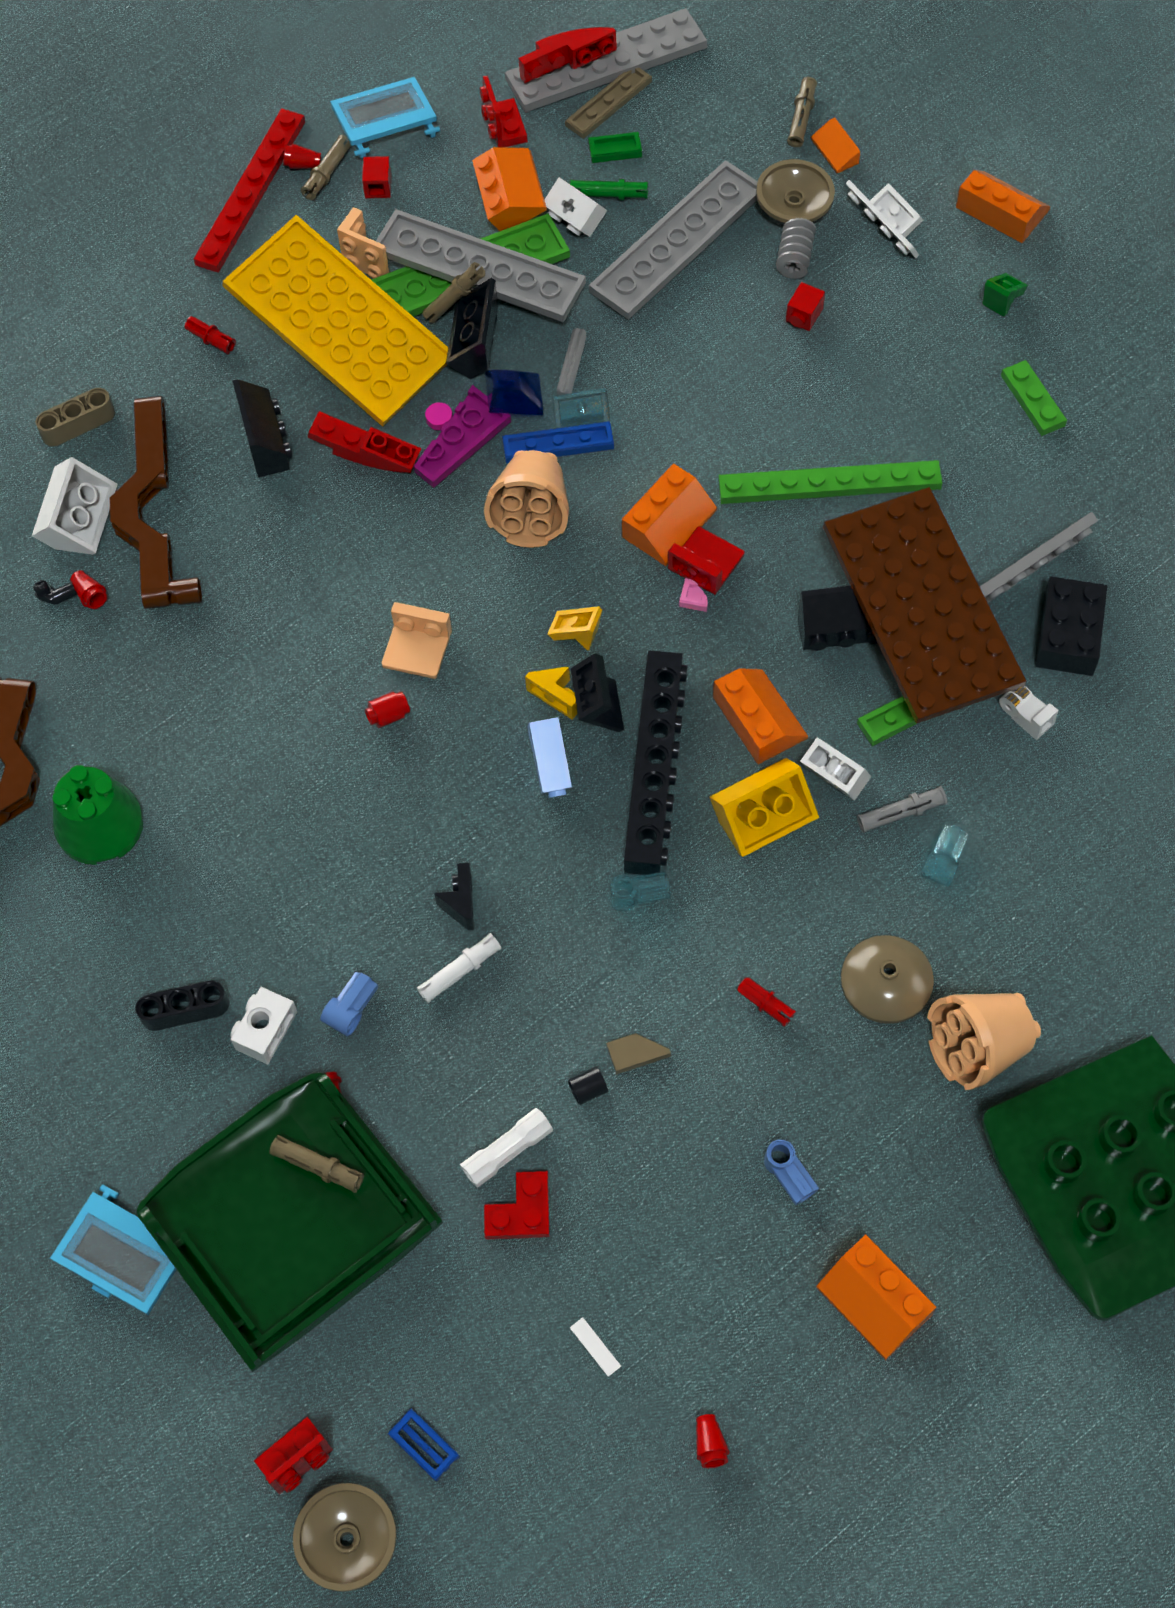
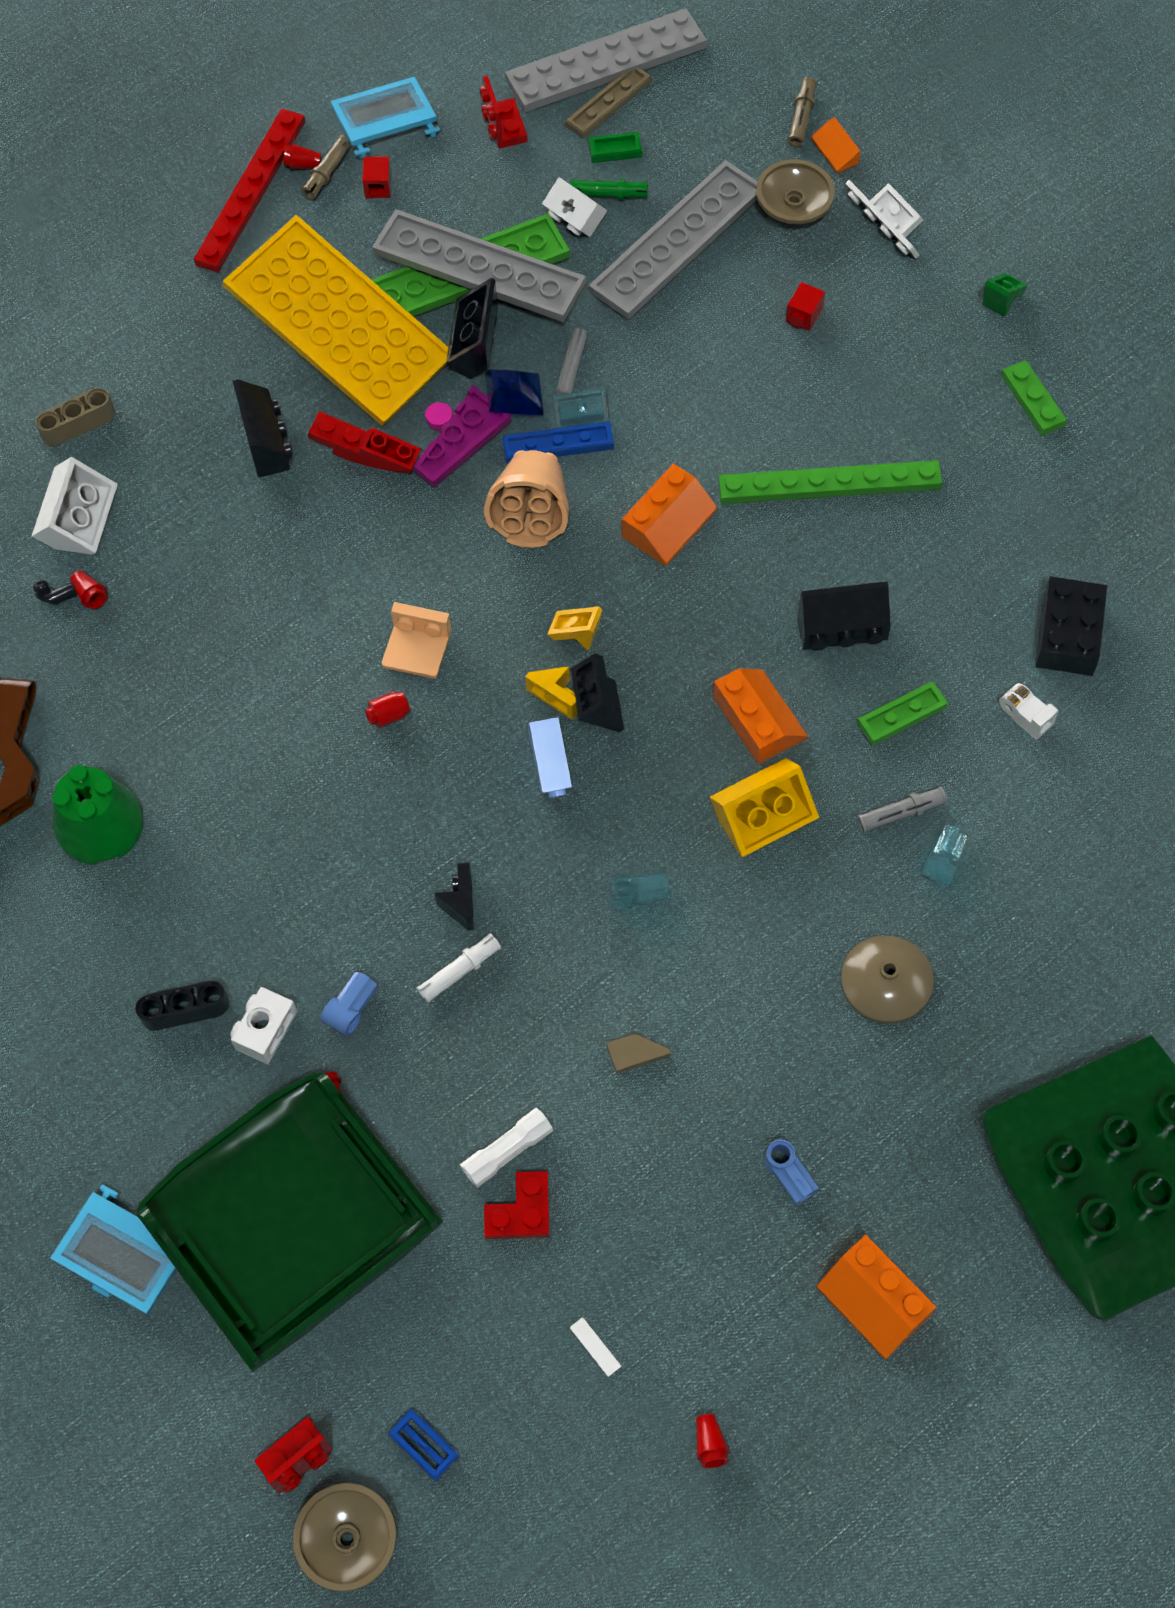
(126, 512): reddish brown beam -> none
(210, 335): red axle -> none
(328, 1168): dark tan pin -> none
(358, 249): light nougat bracket -> none
(460, 287): dark tan pin -> none
(509, 186): orange slope -> none
(572, 47): red slope -> none
(587, 1085): black beam -> none
(639, 857): black brick -> none
(693, 596): bright pink tile -> none
(705, 559): red bracket -> none
(766, 1001): red axle -> none
(795, 248): light grey piece -> none
(835, 768): white brick -> none
(923, 605): reddish brown plate -> none
(980, 1035): light nougat cone -> none
(1000, 205): orange slope -> none
(1038, 557): light grey plate -> none

